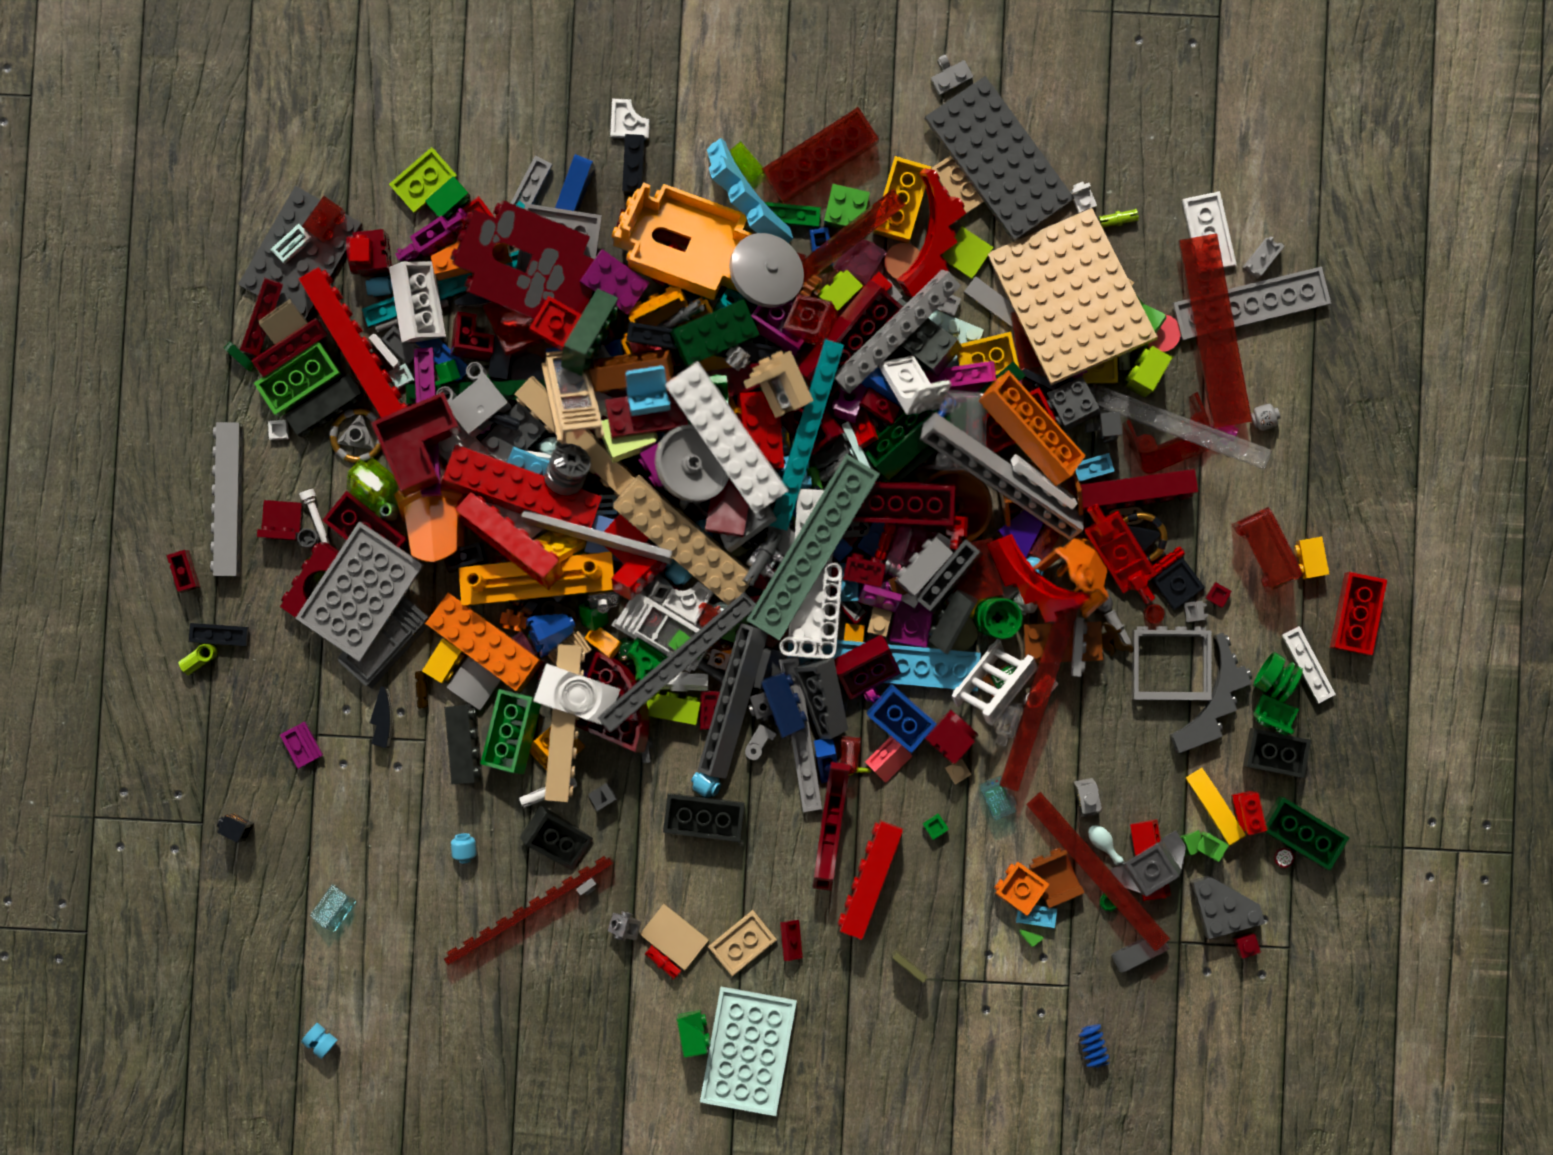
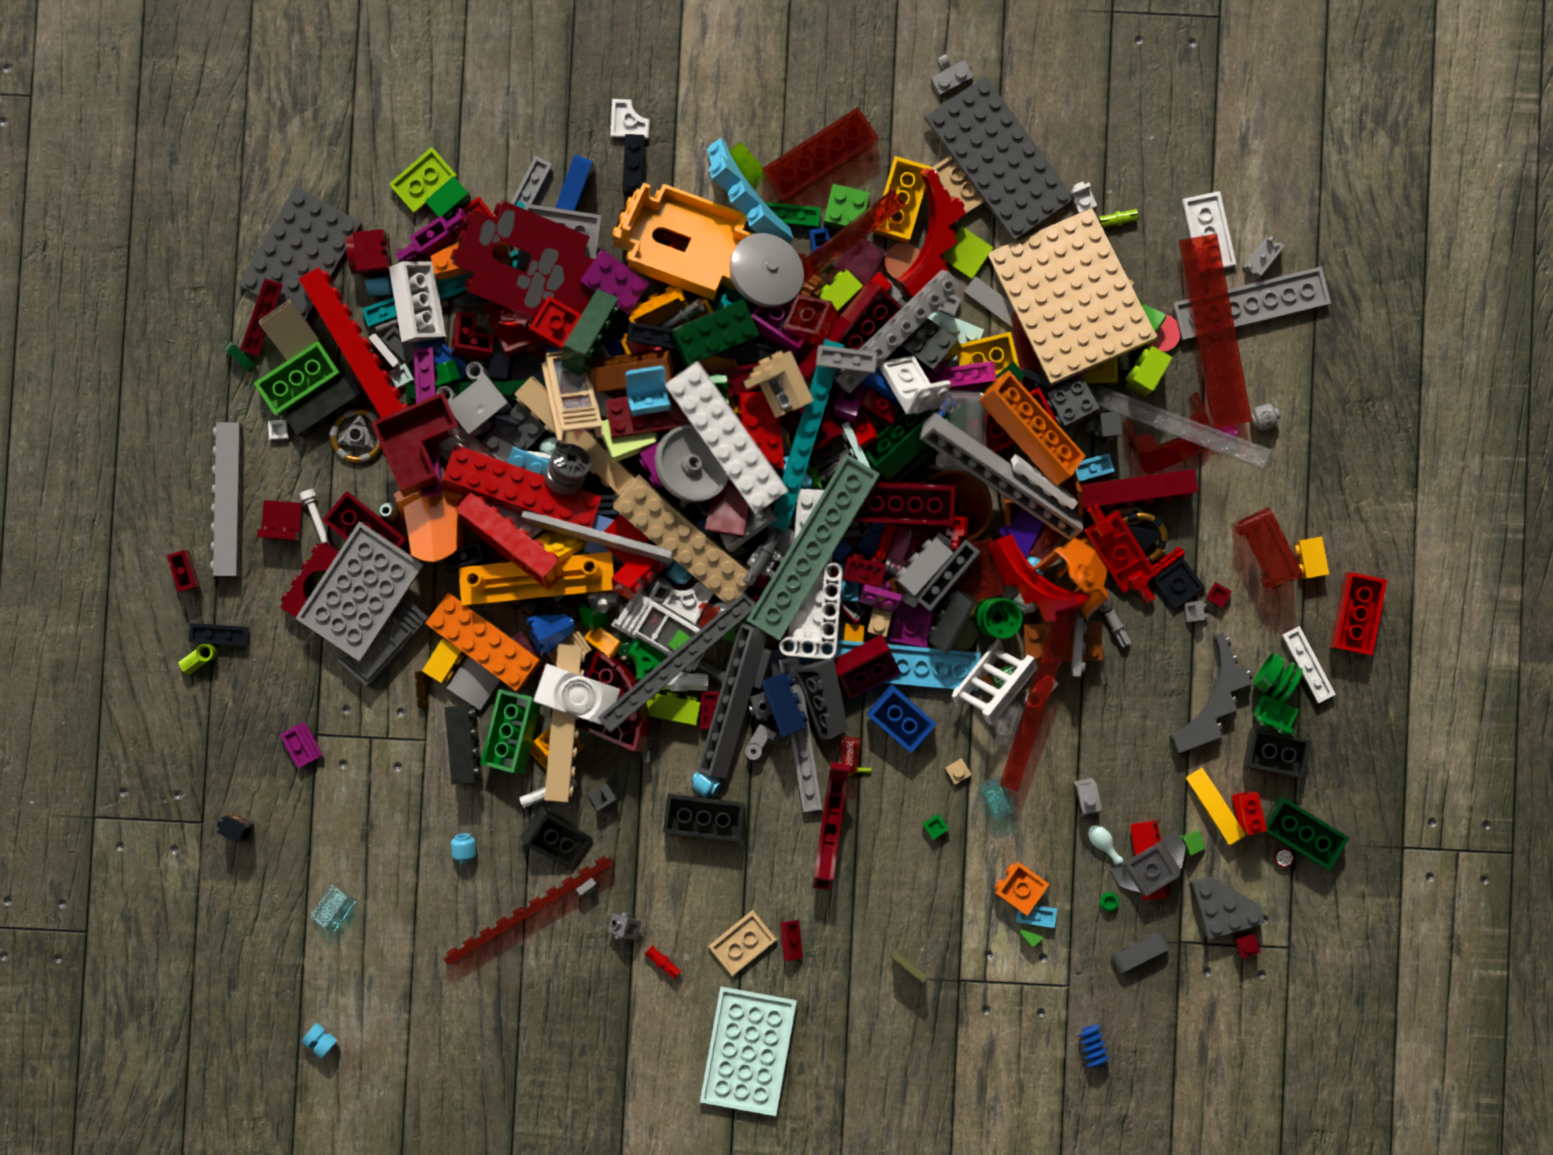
(289, 347): dark red plate -> none
(307, 239): light aqua tile -> none
(307, 535): dark grey wheel -> none
(324, 219): clear red brick -> none
(360, 250): red brick -> none
(371, 483): clear neon green brick -> none
(383, 718): black slope -> none
(509, 619): orange piece -> none
(674, 936): tan tile -> none
(692, 1033): green slope -> none
(720, 654): reddish brown brick -> none
(737, 357): light grey gear -> none
(825, 755): blue slope -> none
(846, 359): none -> light grey plate
(870, 880): red brick -> none
(871, 695): dark pink plate -> none
(888, 759): coral panel -> none
(952, 736): dark red piece -> none
(1059, 874): dark orange panel -> none
(1098, 871): clear red plate -> none
(1109, 635): dark brown piece -> none
(1156, 615): clear red wheel -> none
(1178, 632): light grey window -> none
(1212, 846): bright green panel -> none

